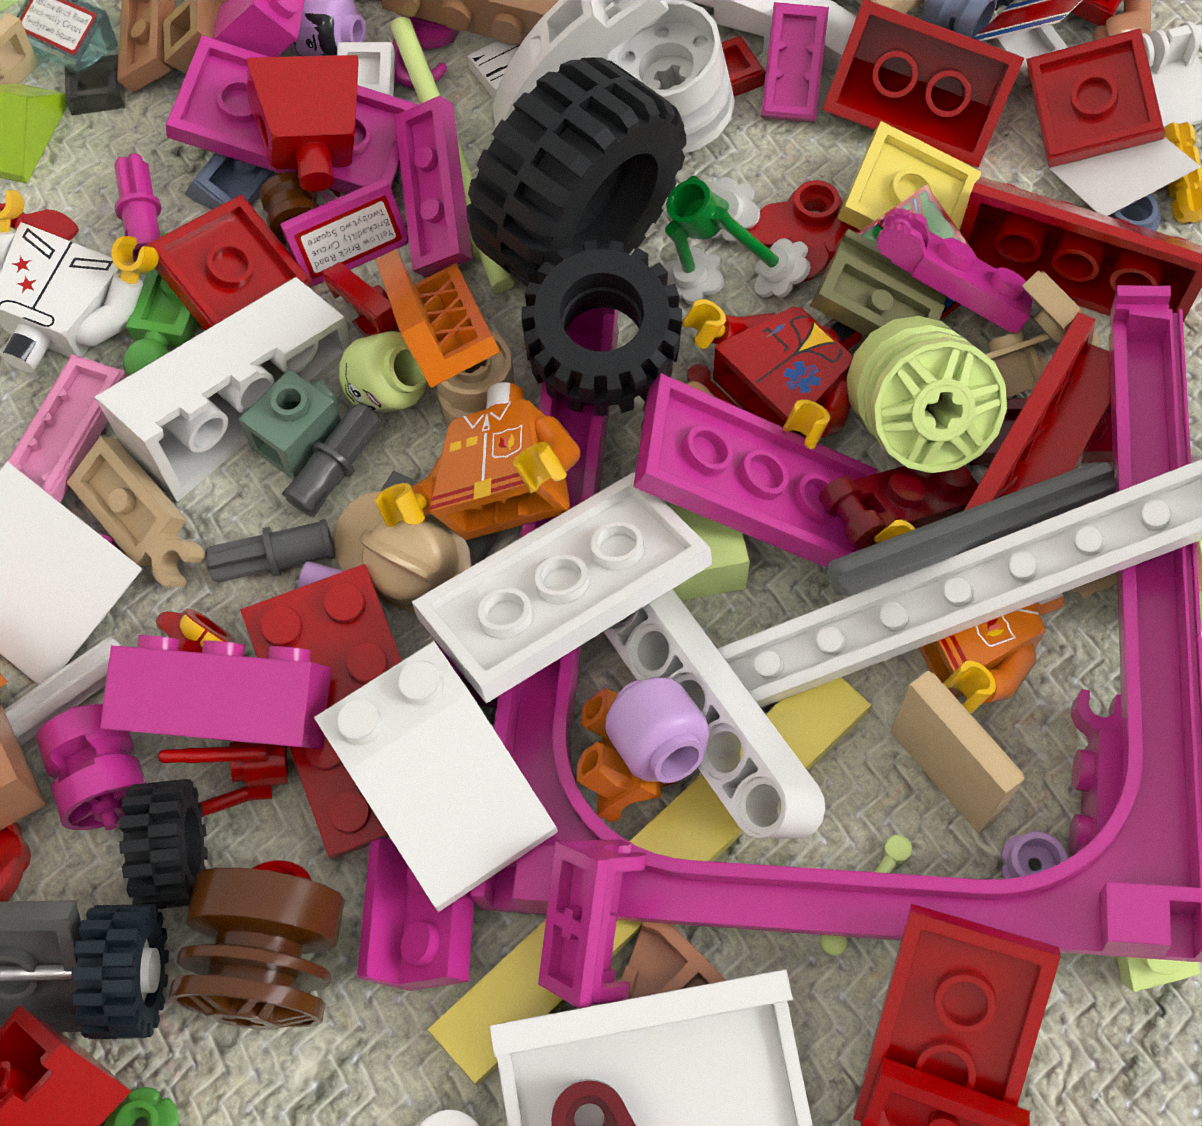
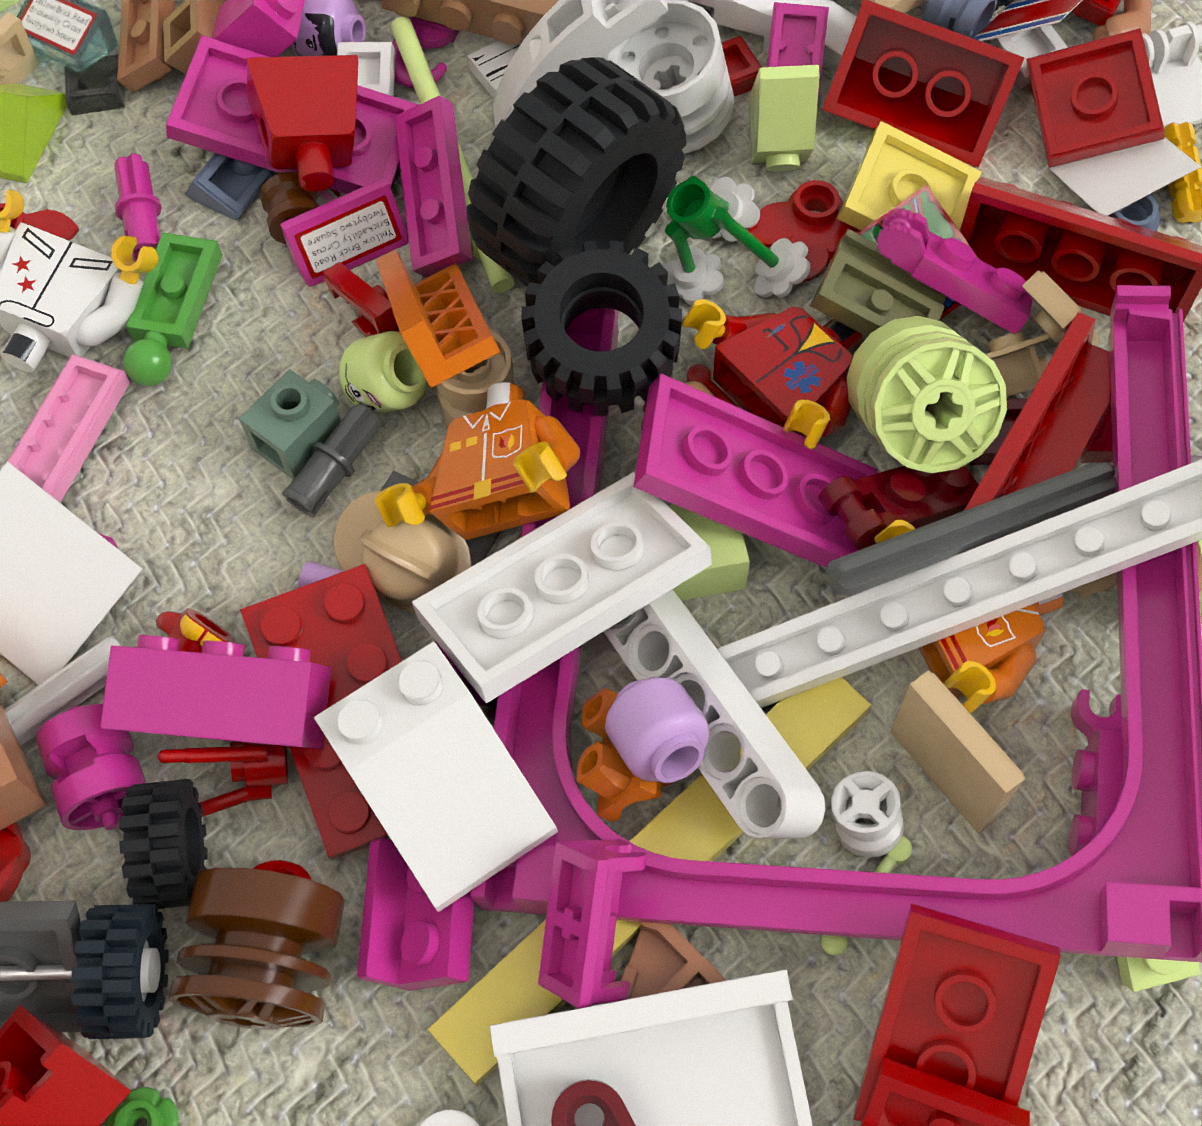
(134, 511): tan plate -> none
(187, 405): white wedge -> none
(224, 261): red tile -> none
(270, 551): dark grey axle -> none
(783, 116): none -> yellowish green slope
(867, 797): none -> white wheel
(1031, 846): lavender plate -> none

